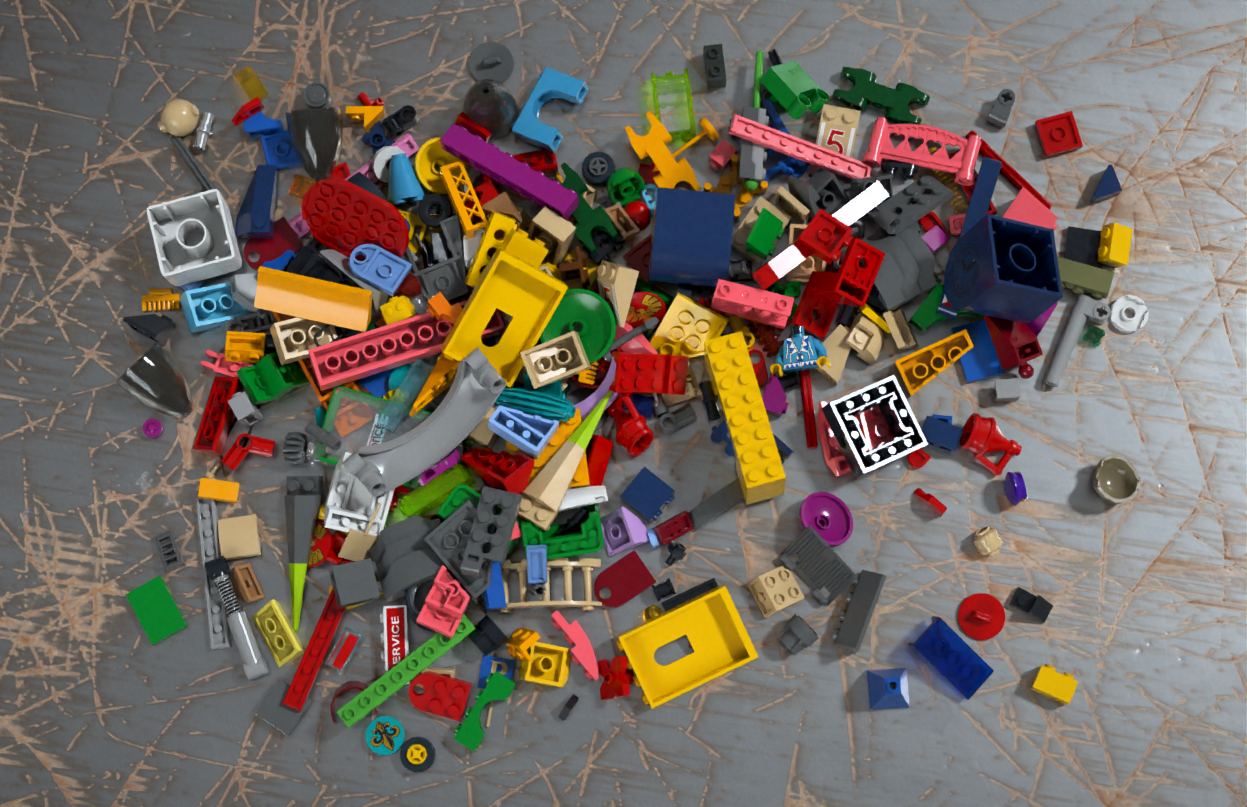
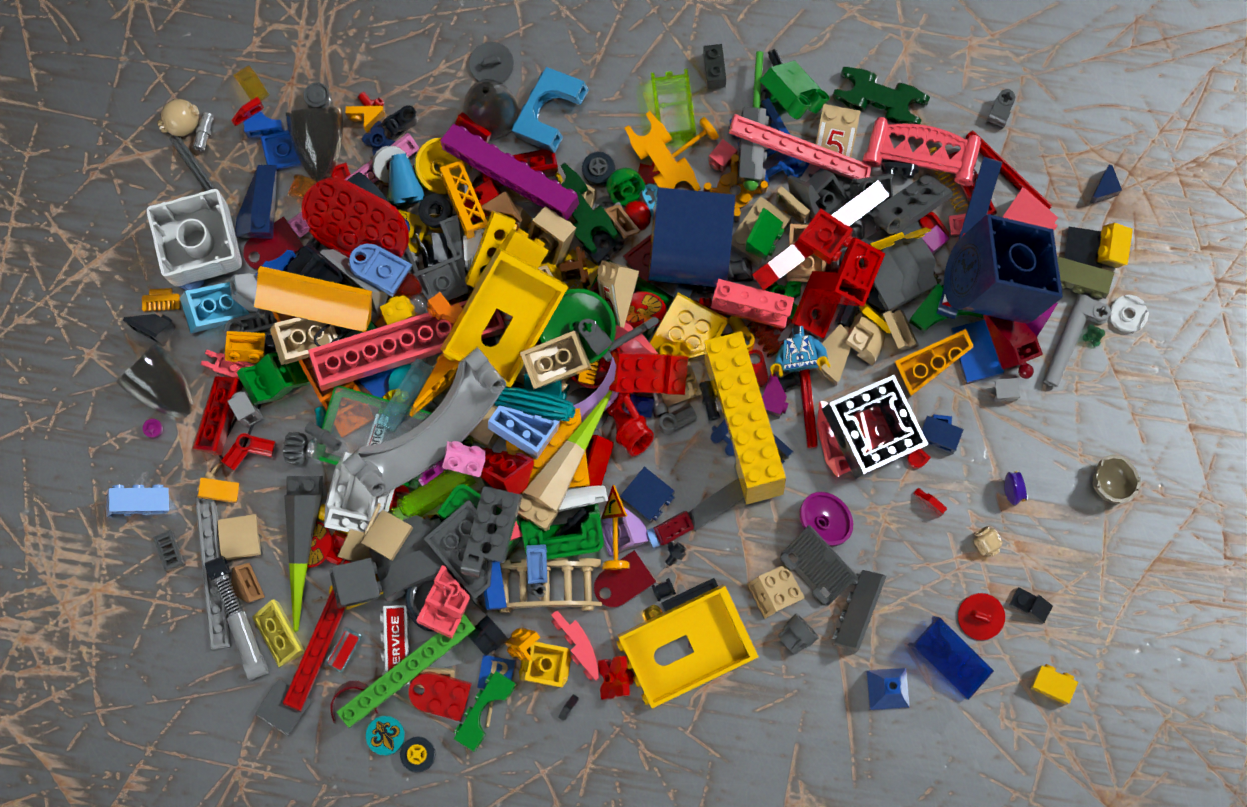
(137, 500): none -> light blue wedge
(156, 610): green tile -> none
(387, 535): none -> tan slope
(464, 458): none -> bright pink bracket
(597, 338): none -> dark grey piece
(614, 509): none -> light orange piece
(886, 242): none -> yellow piece
(983, 436): red piece -> none
(1058, 134): red plate -> none

